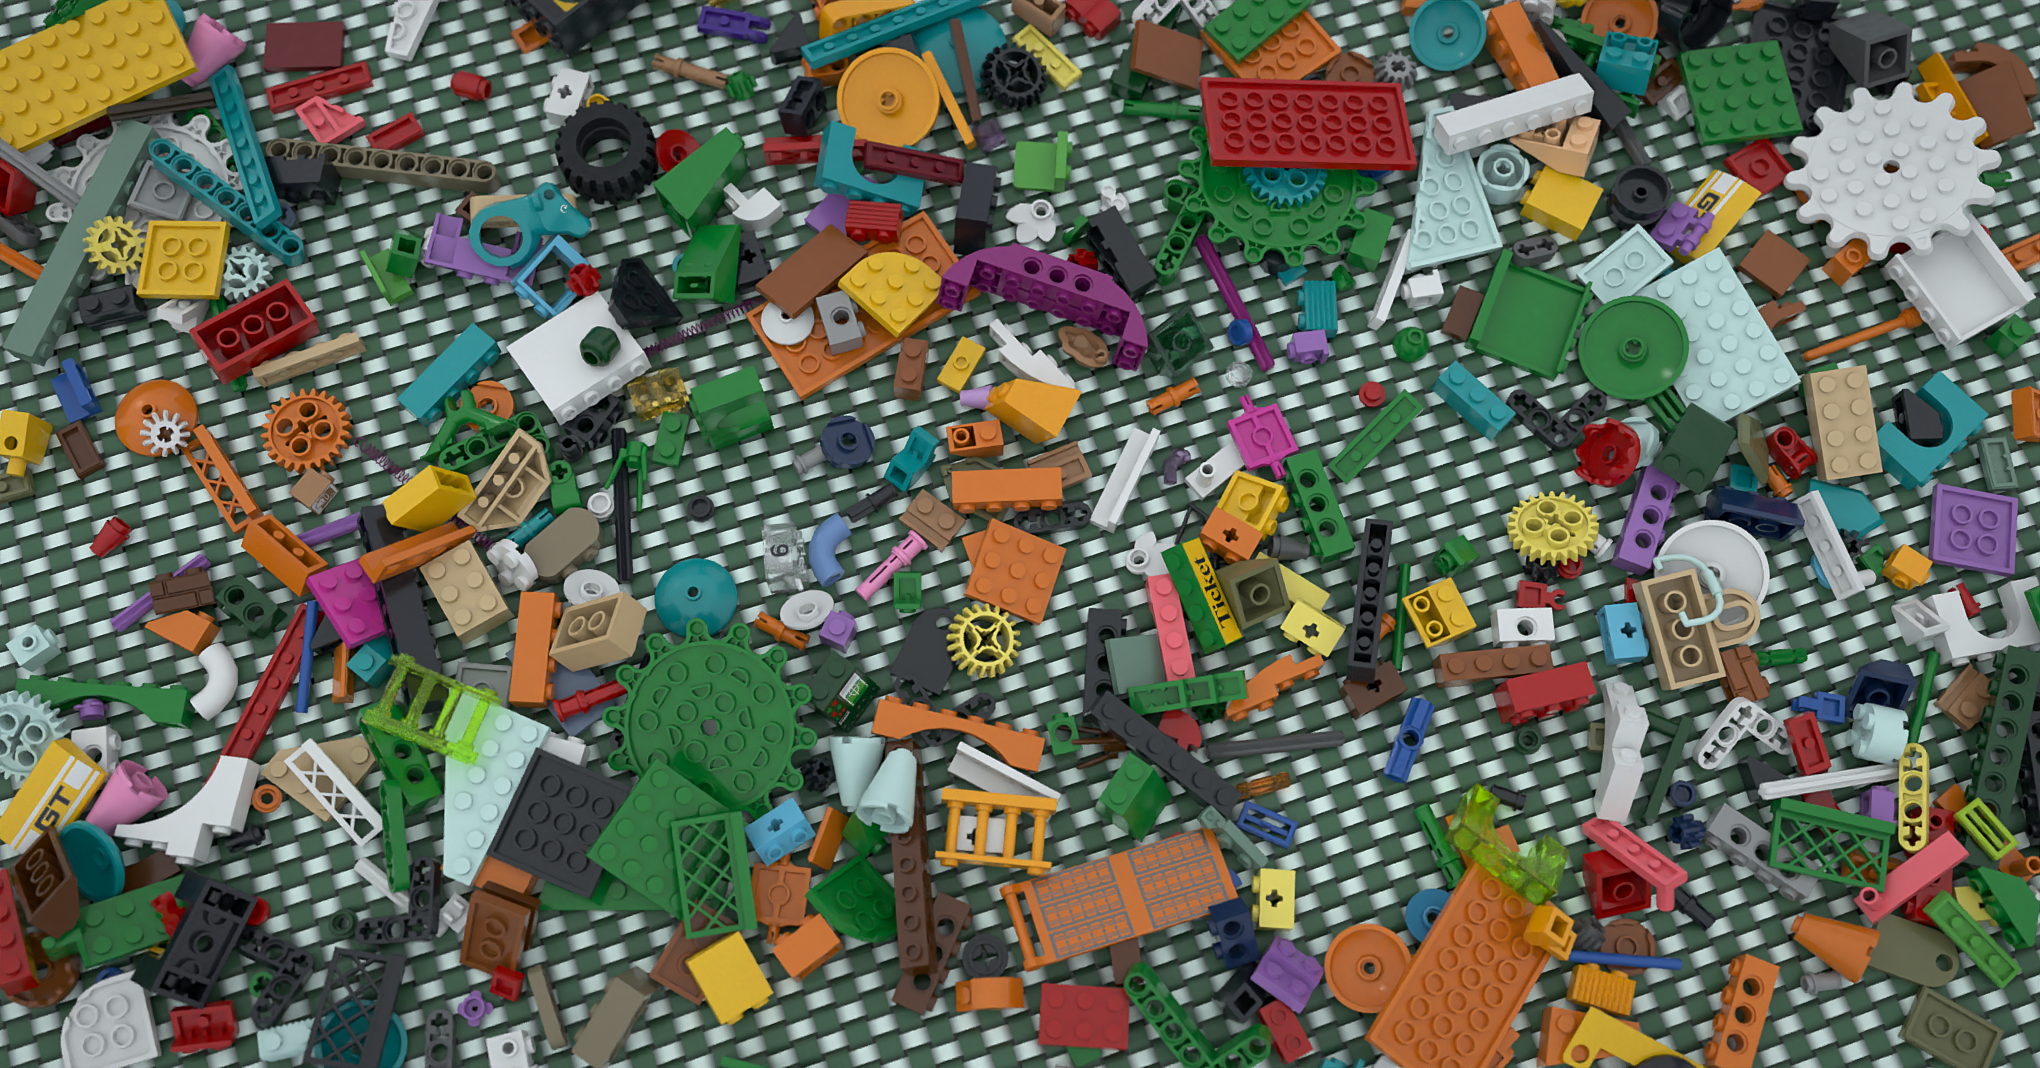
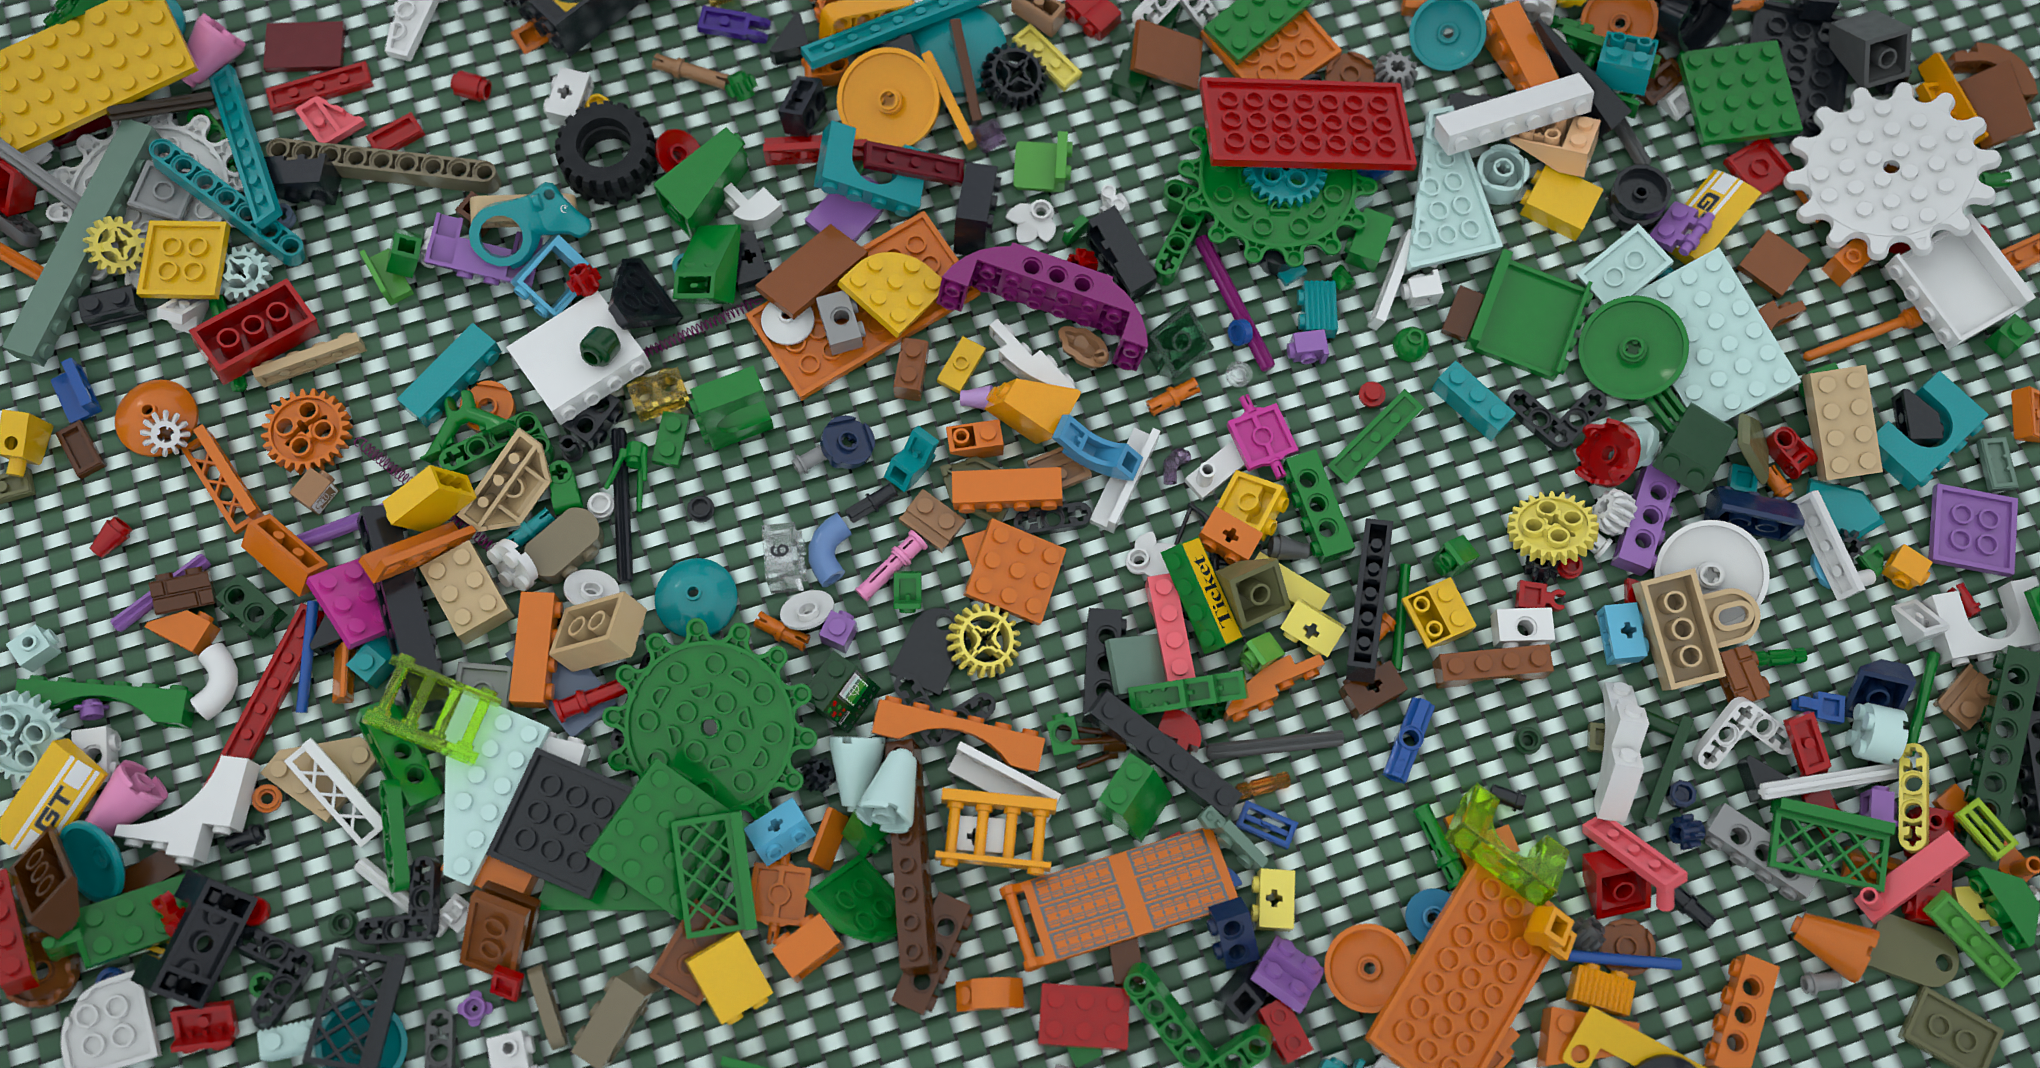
(874, 221): red brick -> none
(992, 945): black gear -> none
(1094, 452): none -> dark azure arch
(1161, 110): green pin -> none
(1260, 653): none -> bright green slope
(1535, 254): dark grey beam -> none
(1544, 693): red brick -> none
(1614, 511): none -> white gear
(1710, 580): light aqua piece -> none

